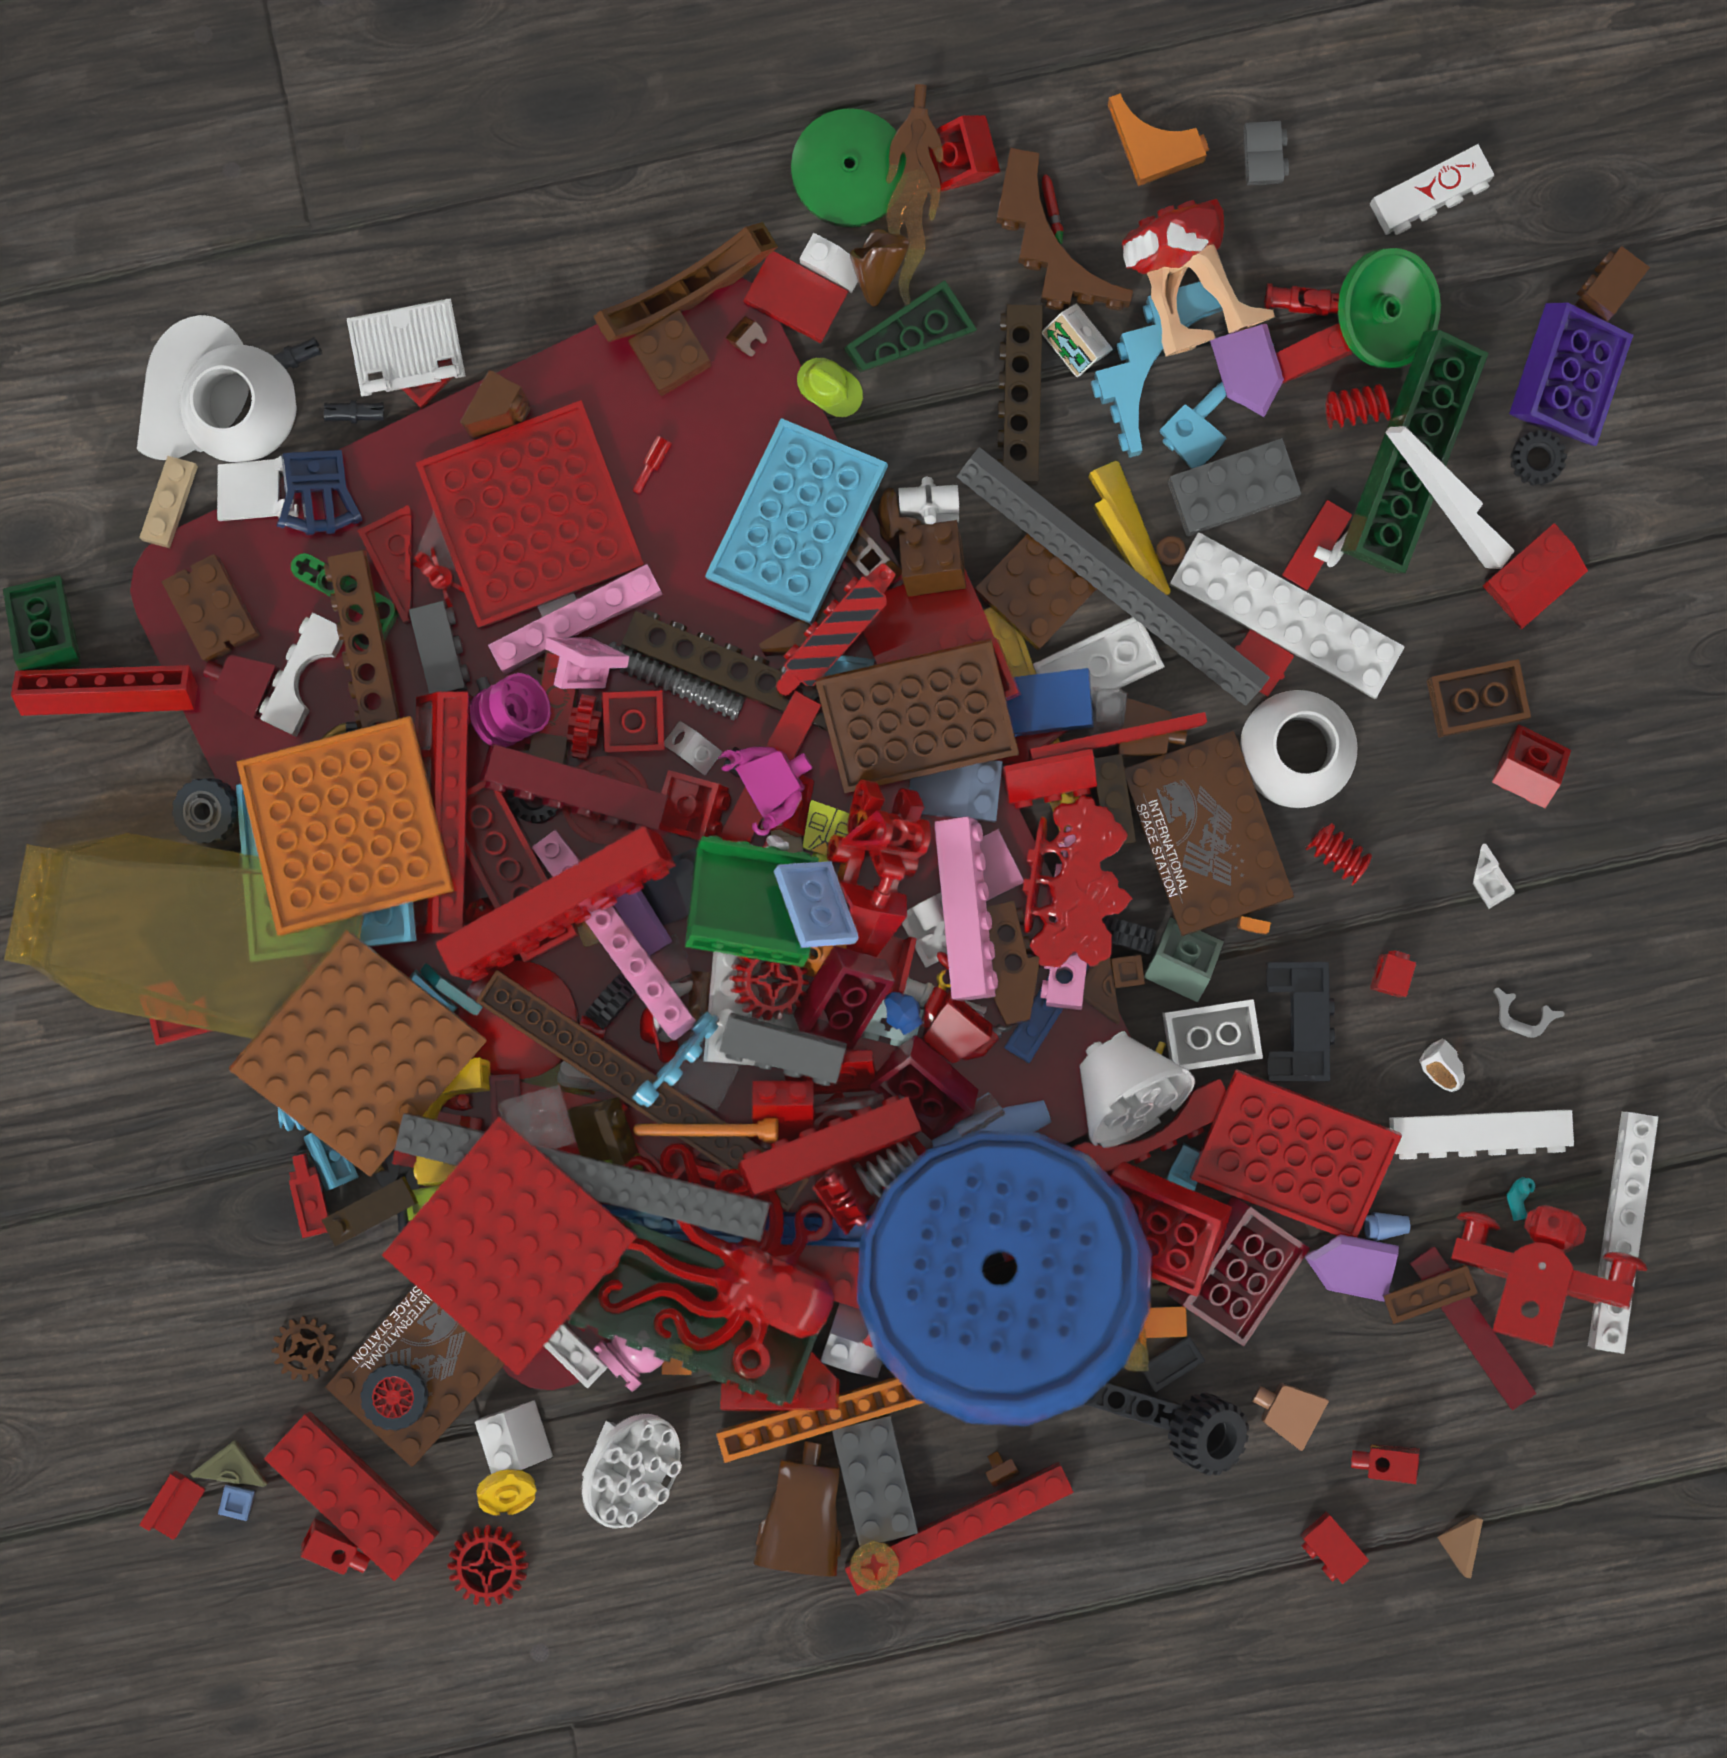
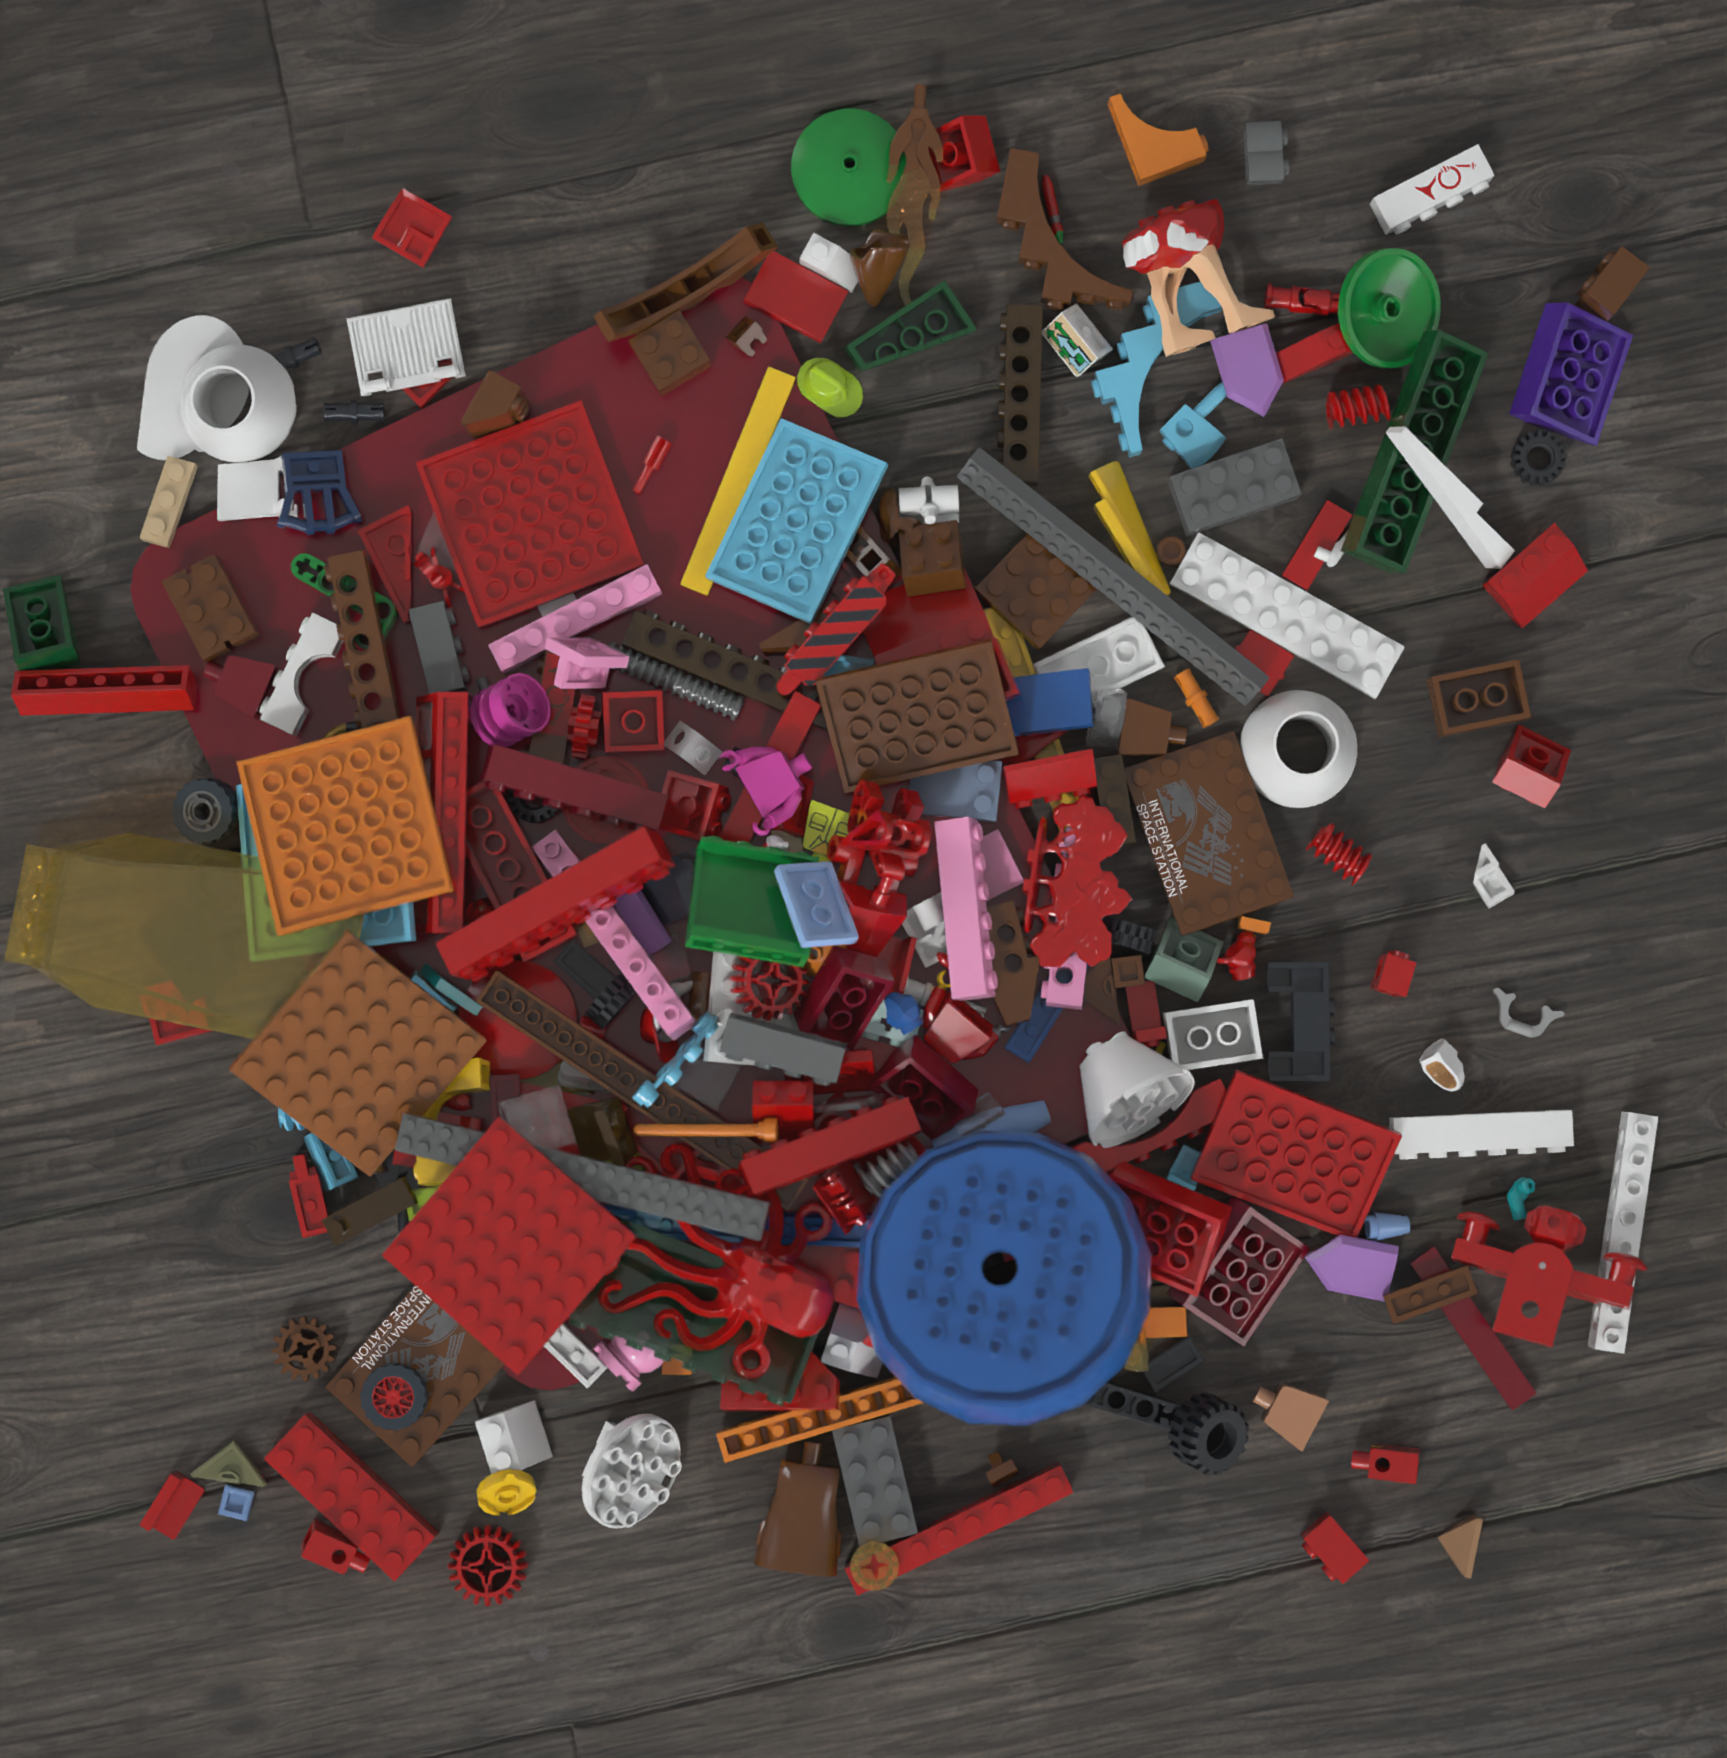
(412, 227): none -> red plate
(584, 969): none -> black tile
(741, 468): none -> yellow tile
(1119, 736): red tile -> none
(1145, 1014): none -> red bracket
(1196, 698): none -> orange pin
(1241, 956): none -> red animal

